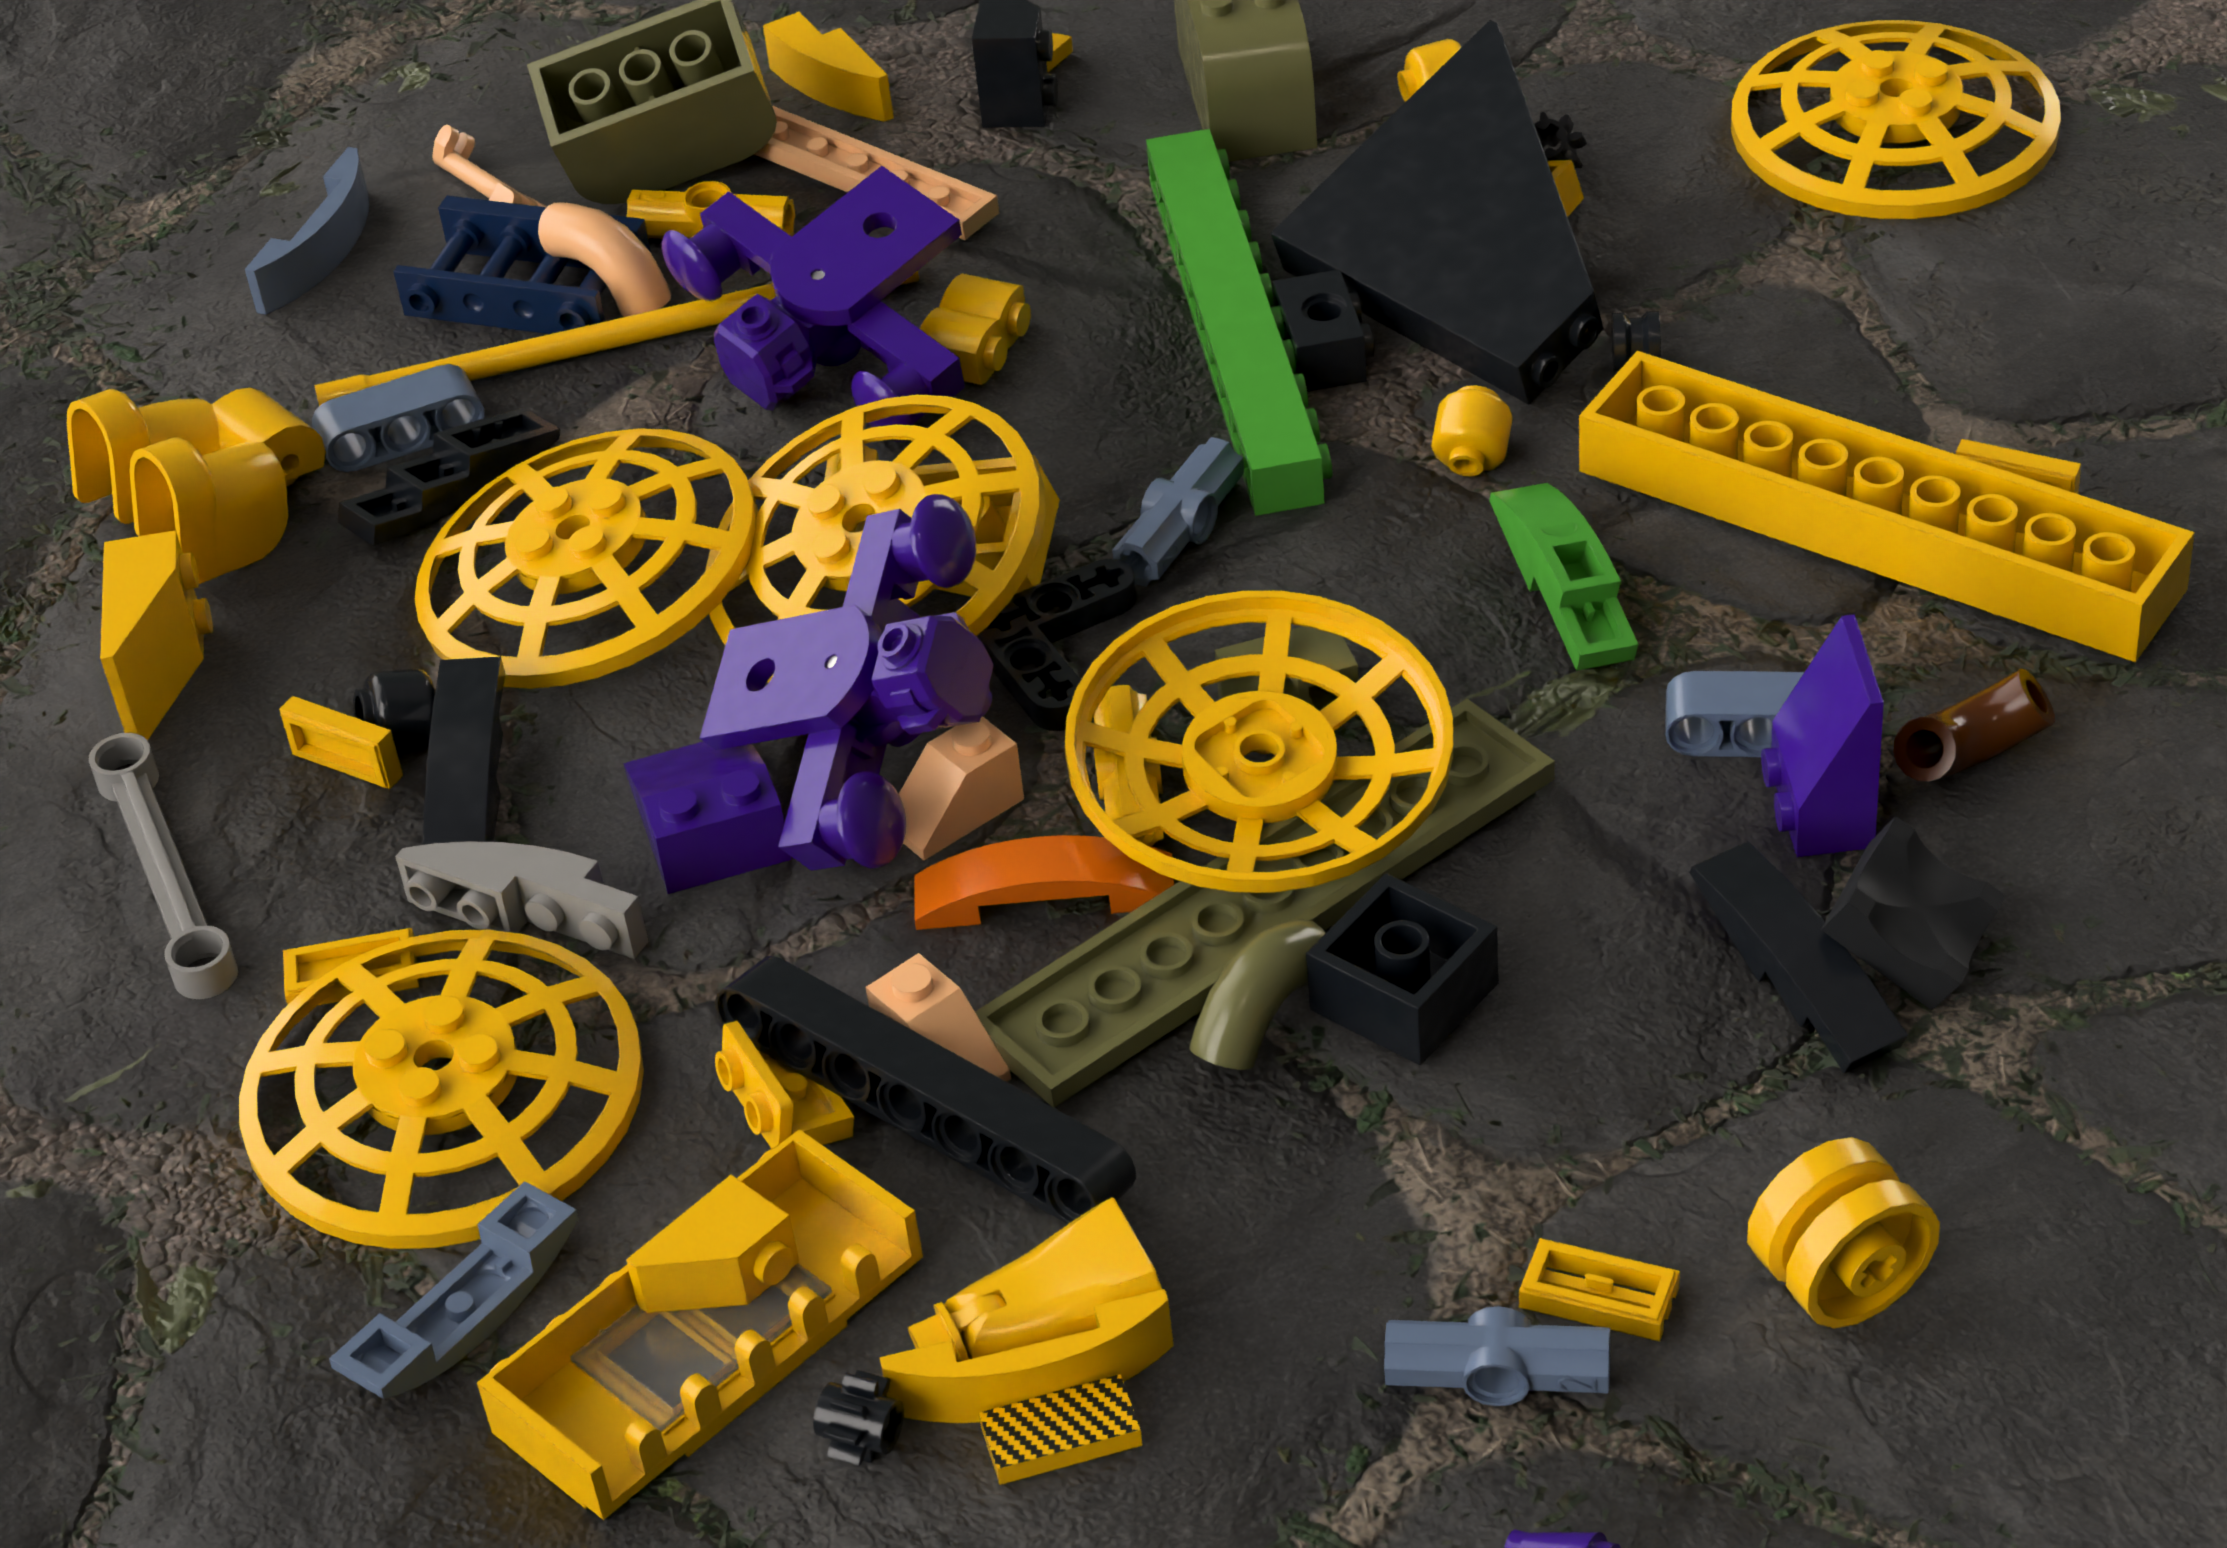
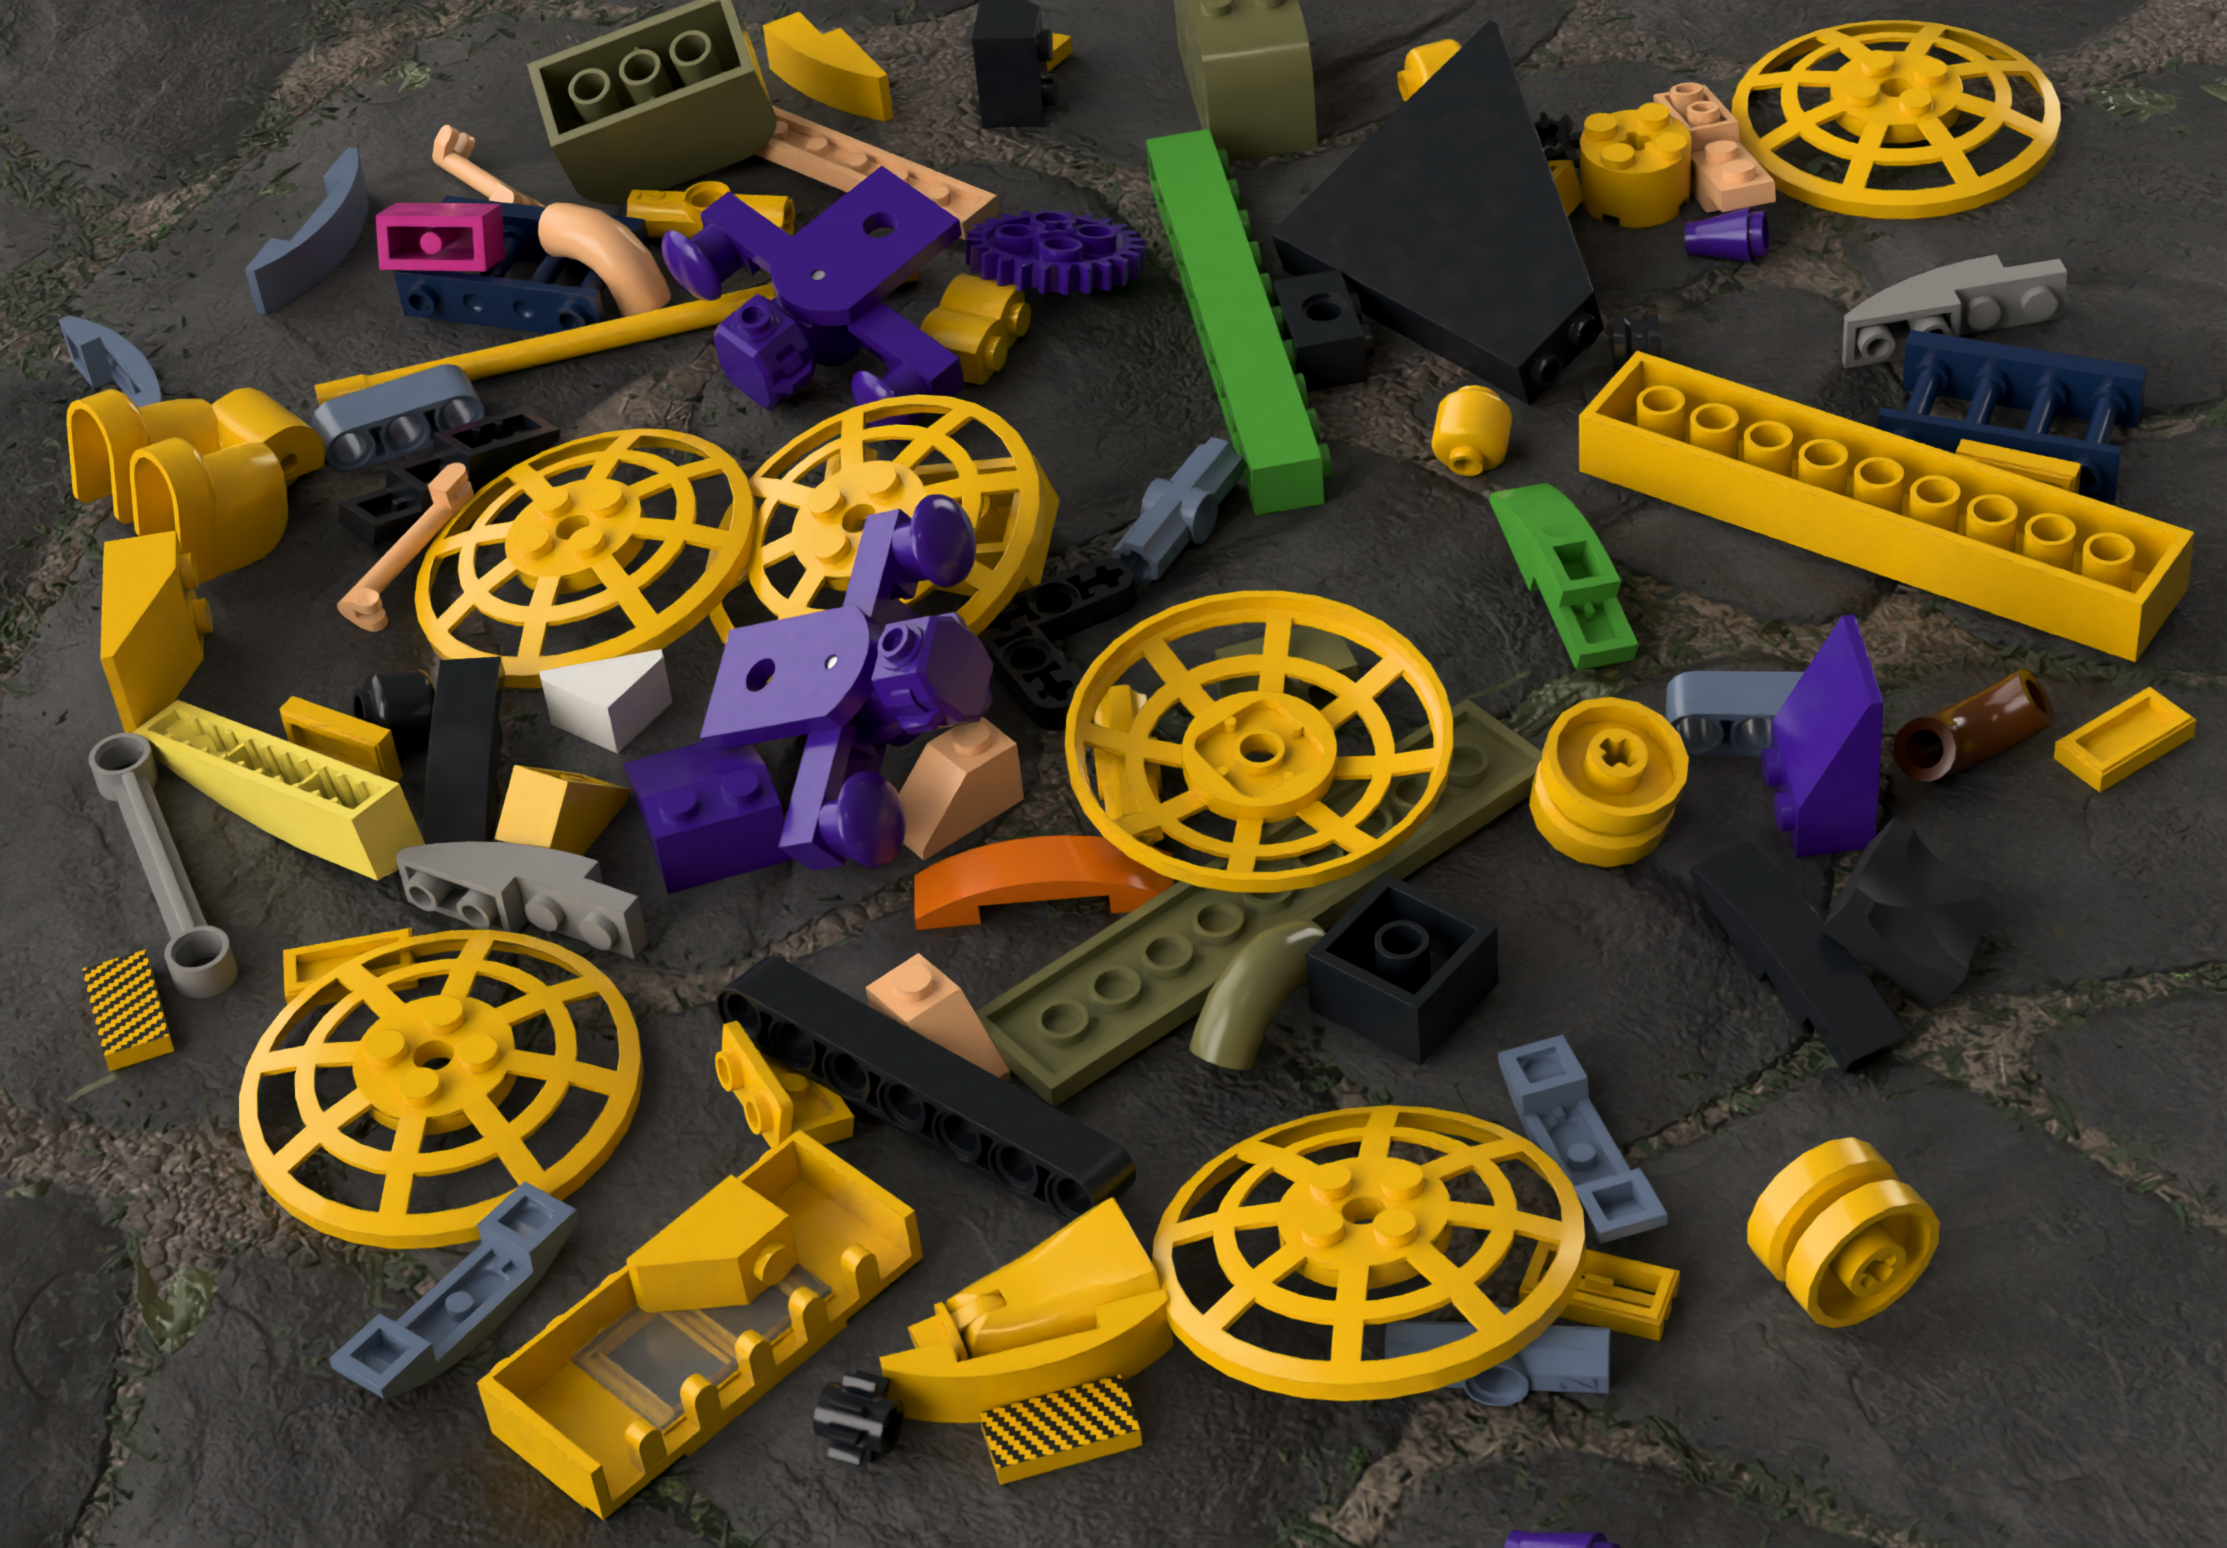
(108, 357): none -> sand blue slope
(127, 1010): none -> tile
(287, 789): none -> light yellow slope
(440, 236): none -> dark pink brick
(449, 493): none -> light nougat hinge
(557, 809): none -> yellow slope
(608, 697): none -> white slope
(1055, 252): none -> dark purple gear
(1404, 1240): none -> yellow dish
(1561, 1121): none -> sand blue slope
(1608, 781): none -> yellow wheel
(1635, 165): none -> yellow brick
(1721, 168): none -> light nougat slope
(1732, 236): none -> dark purple cone
(1953, 302): none -> light grey slope
(2025, 380): none -> dark blue fence
(2124, 739): none -> yellow tile

